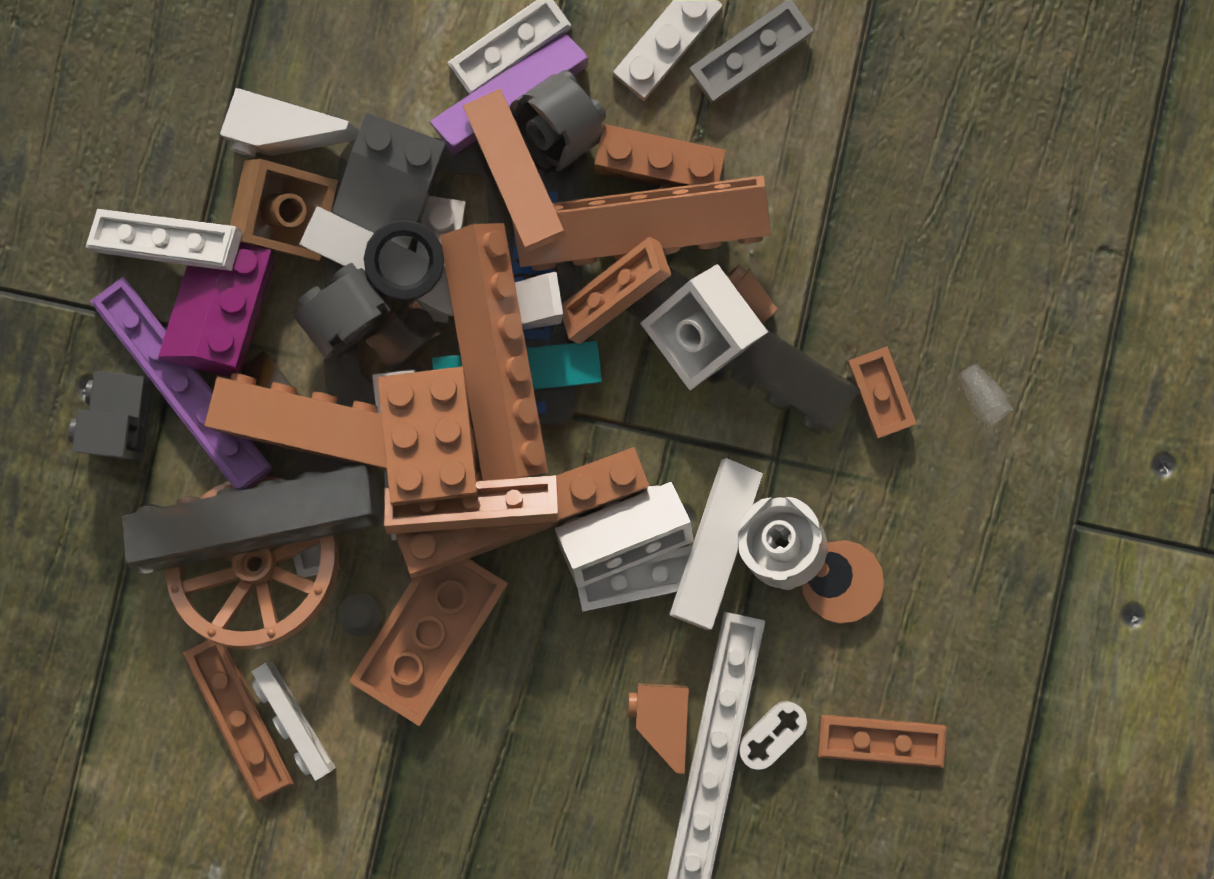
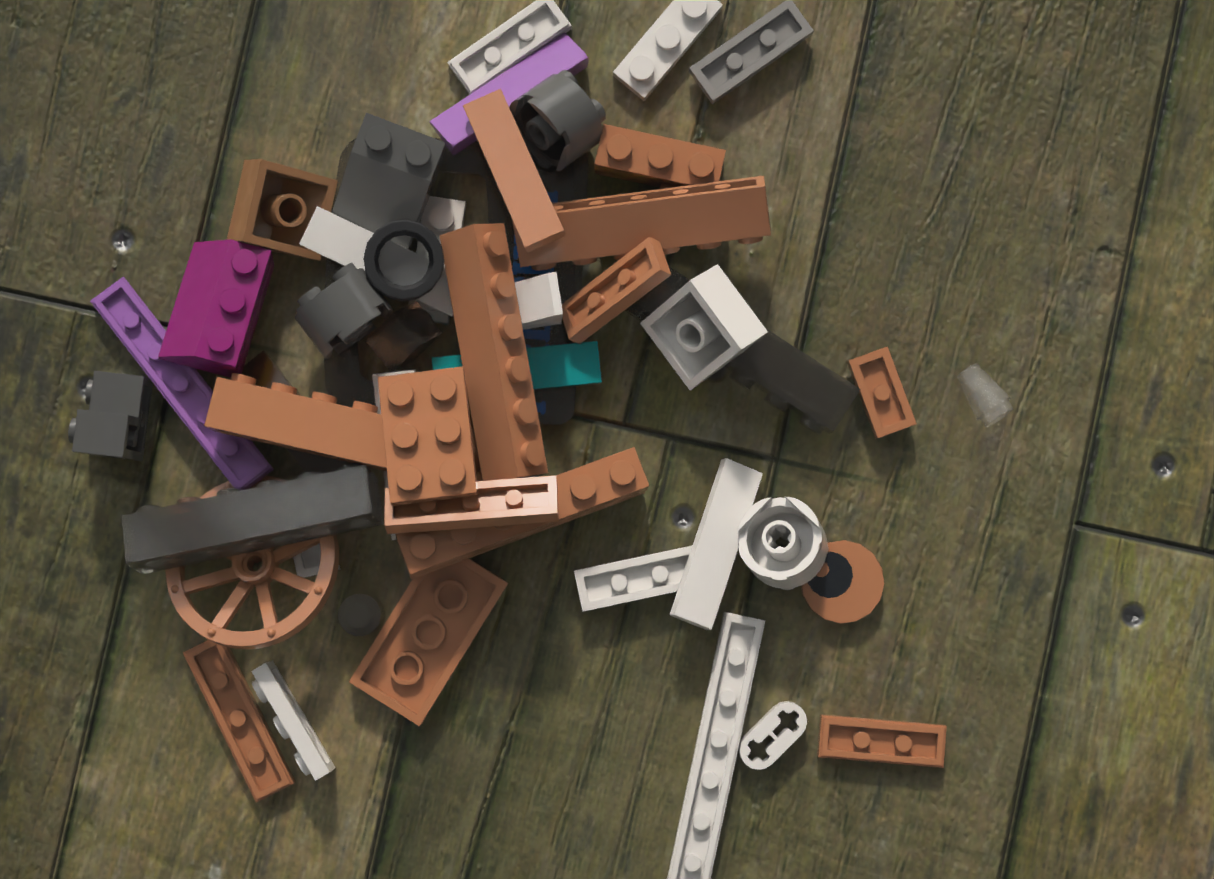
(164, 239): white tile -> none
(277, 128): white slope -> none
(624, 534): white brick -> none
(662, 720): nougat slope -> none
(752, 292): nougat cone -> none

